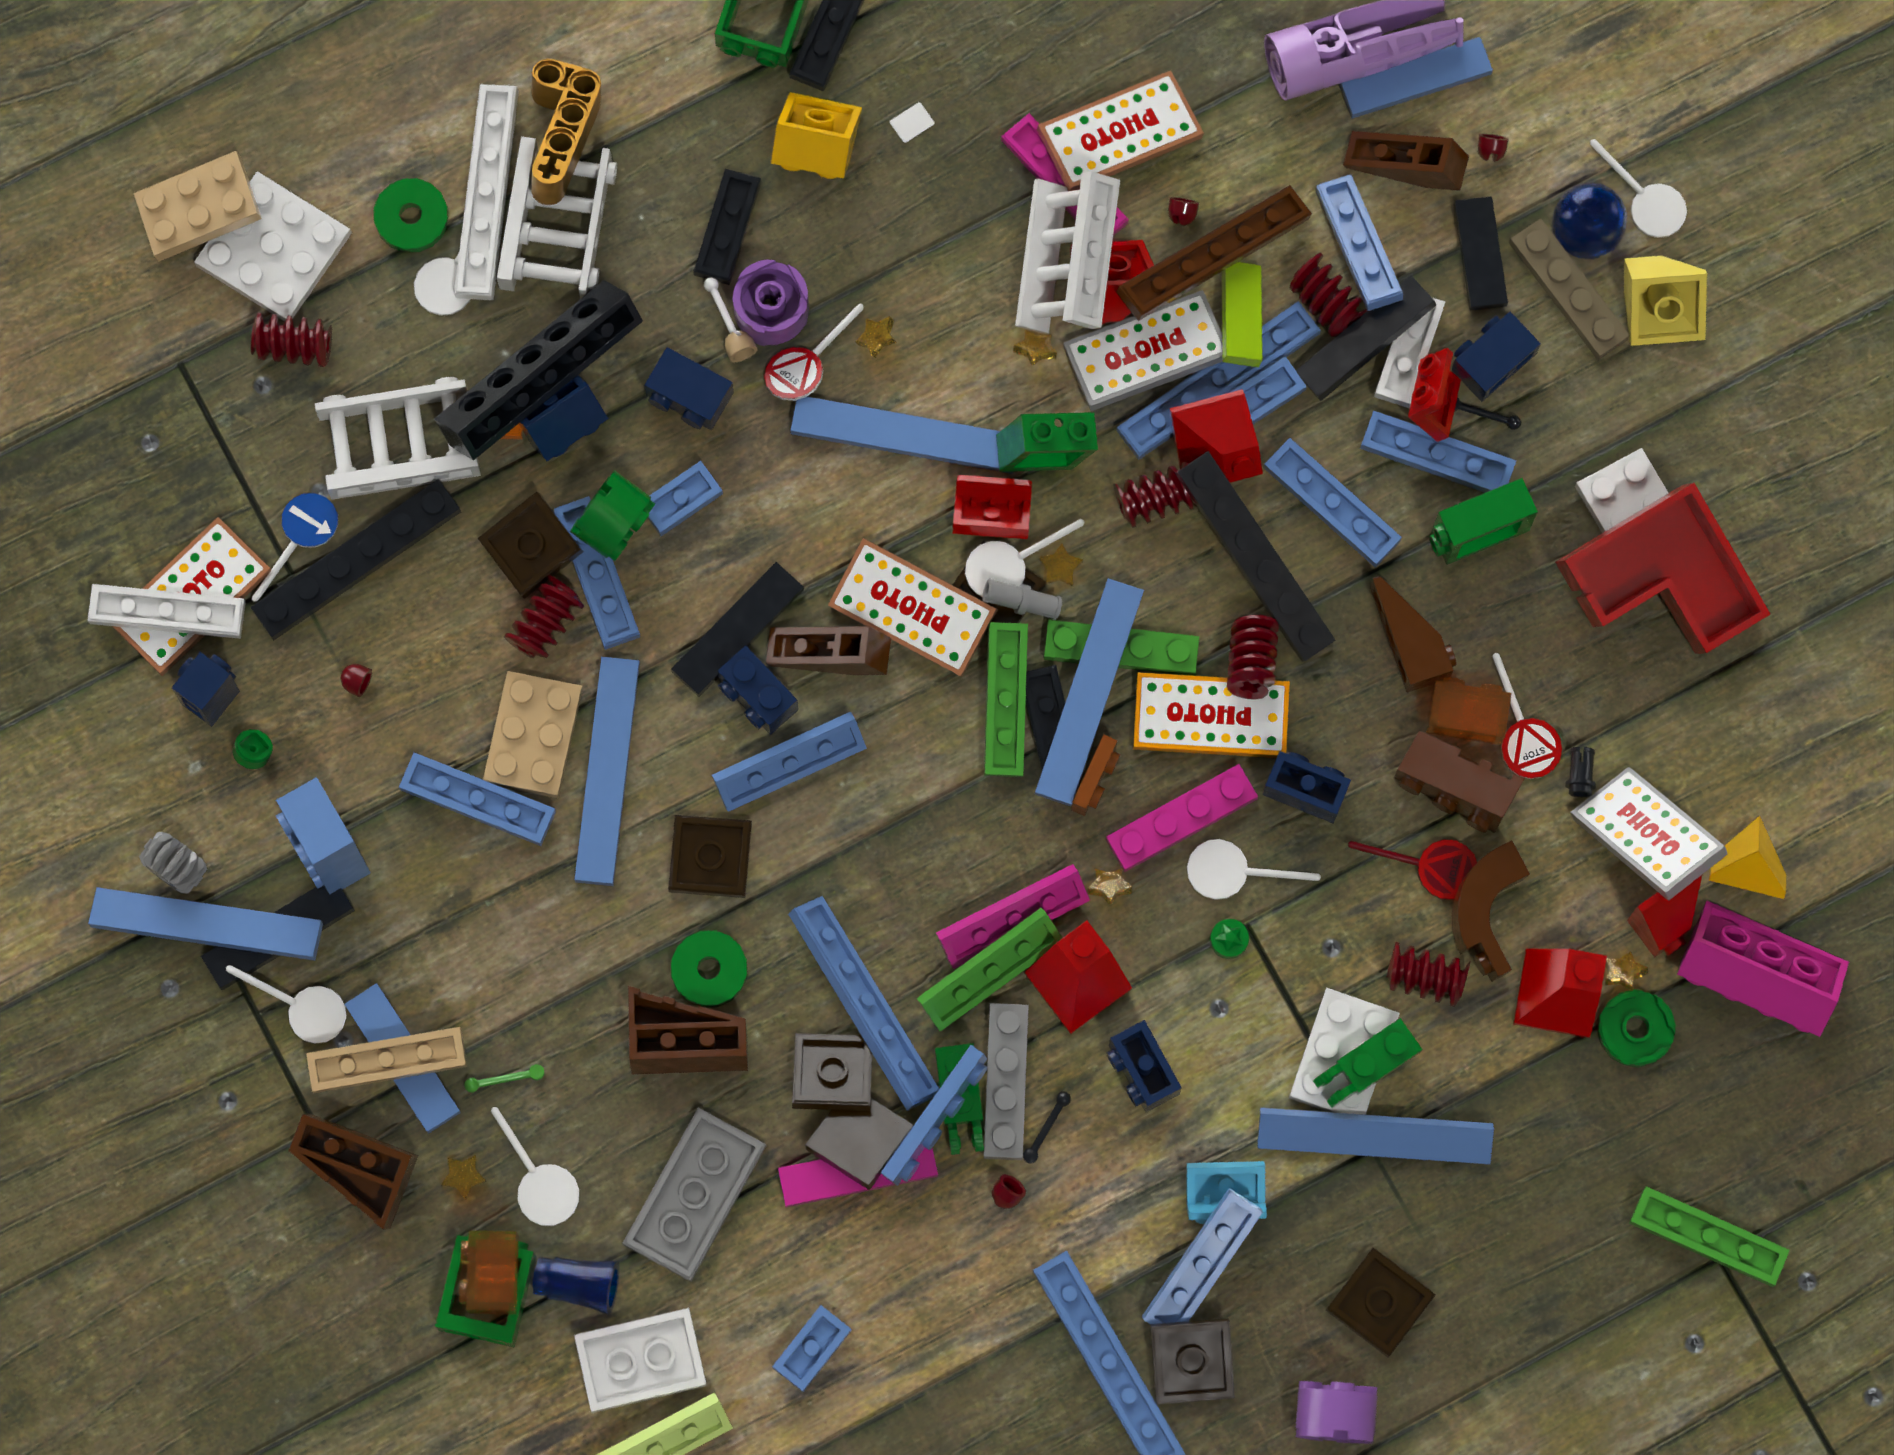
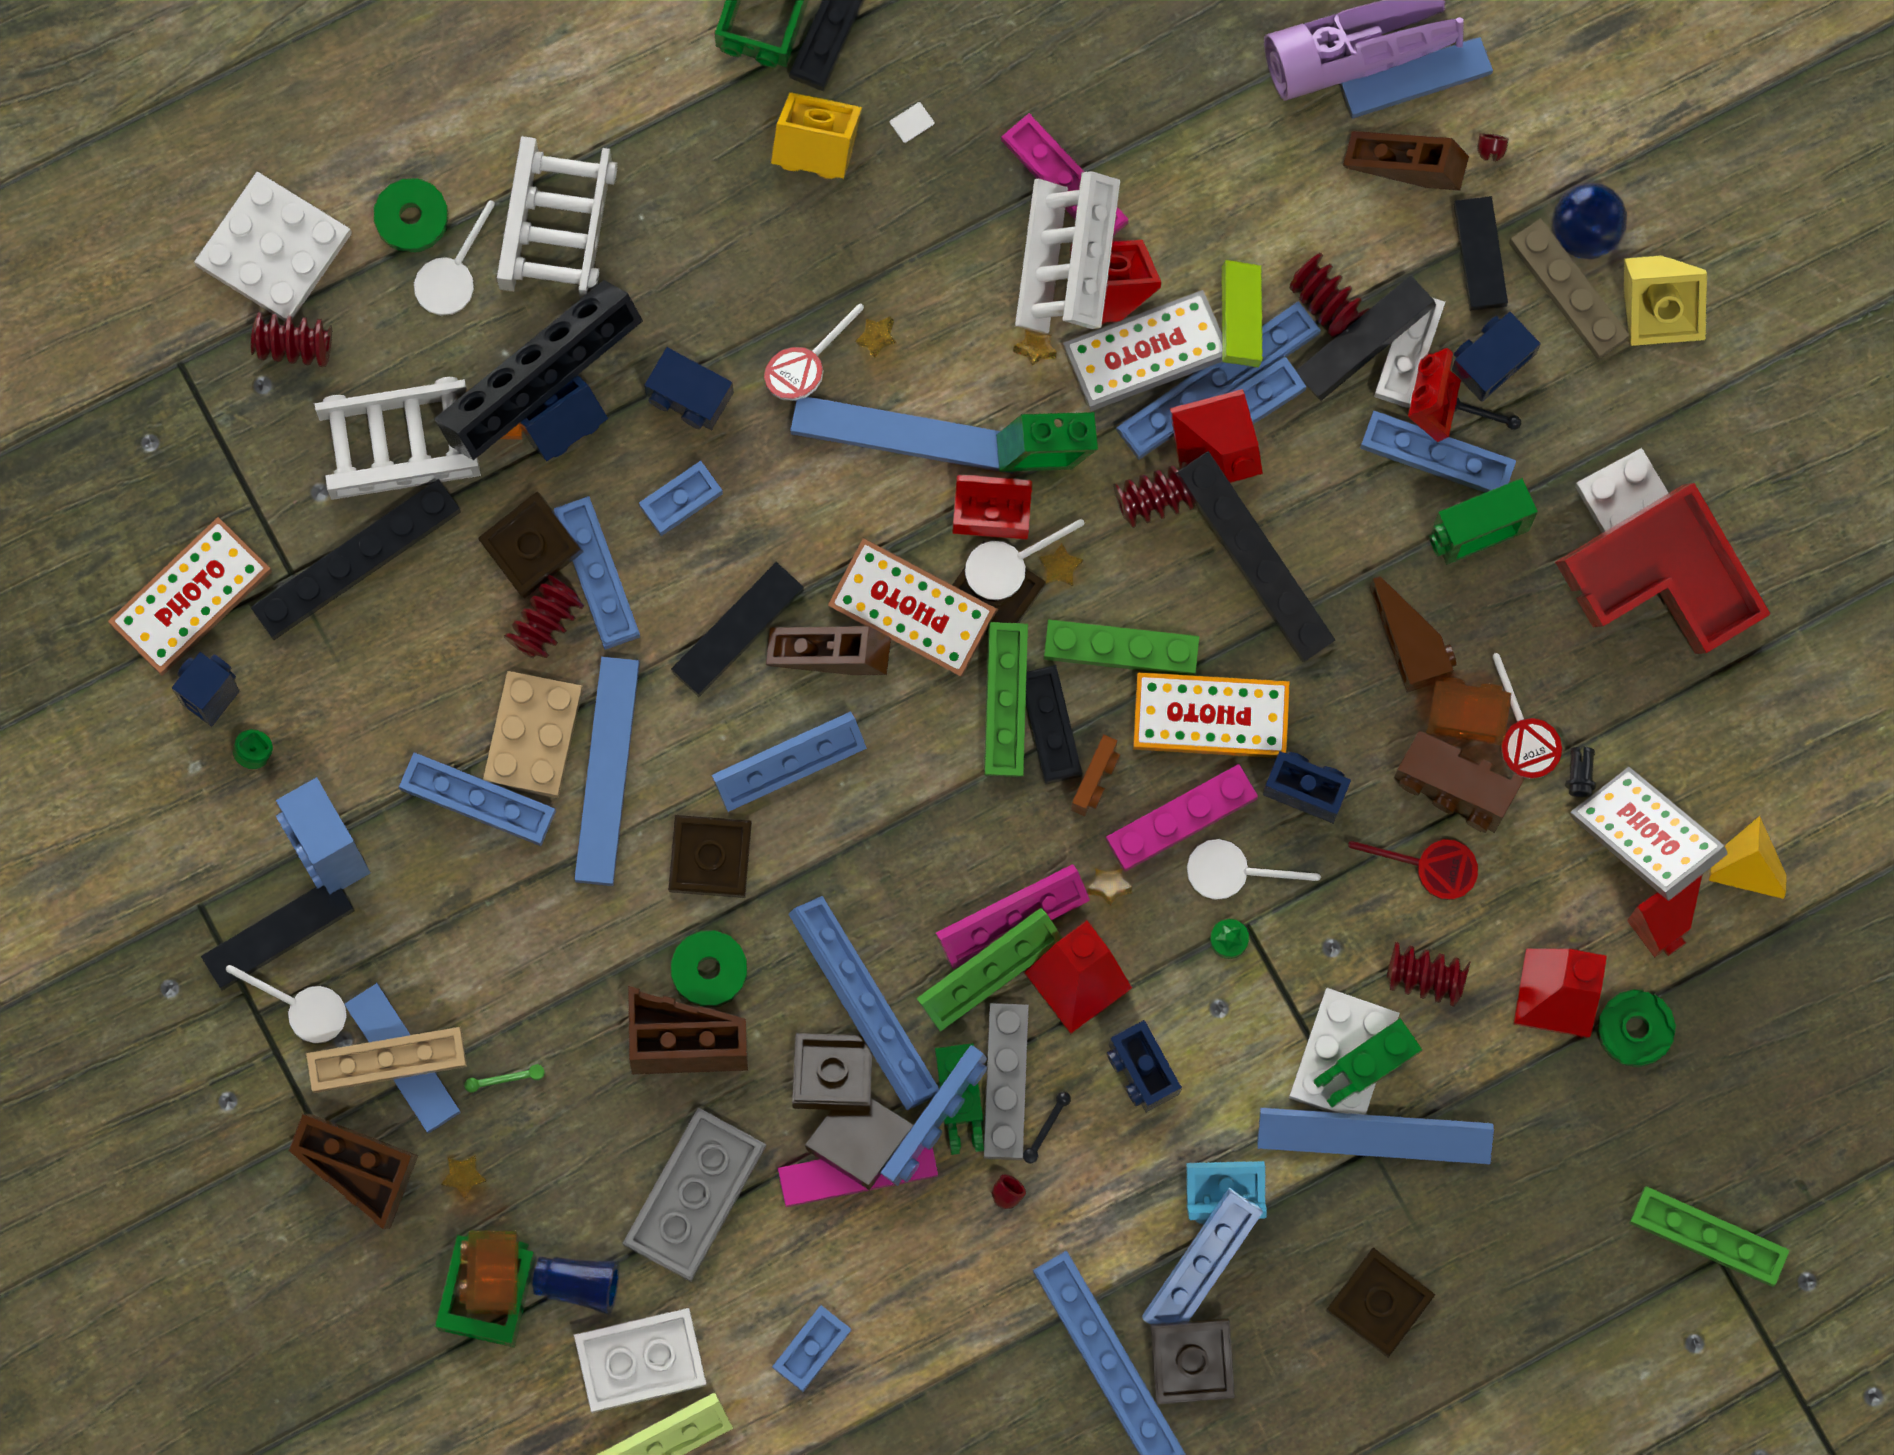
(166, 611): white tile -> none
(173, 862): light grey gear -> none
(197, 206): tan plate -> none
(205, 923): medium blue tile -> none
(307, 522): blue piece -> none
(356, 679): dark red hinge -> none
(486, 192): white tile -> none
(547, 1191): white piece -> none
(570, 105): pearl gold beam -> none
(611, 515): green brick -> none
(727, 226): black tile -> none
(738, 343): hinge -> none
(757, 690): dark blue brick -> none
(782, 285): medium lavender brick -> none
(1022, 599): light grey pin -> none
(1089, 692): medium blue tile -> none
(1120, 130): tile -> none
(1182, 210): dark red hinge -> none
(1213, 253): reddish brown tile -> none
(1252, 656): dark red piece -> none
(1332, 502): medium blue plate -> none
(1336, 1412): medium lavender brick -> none
(1359, 242): medium blue tile -> none
(1473, 902): reddish brown arch -> none
(1624, 971): clear yellow piece -> none
(1655, 209): white piece -> none
(1763, 969): dark pink slope -> none

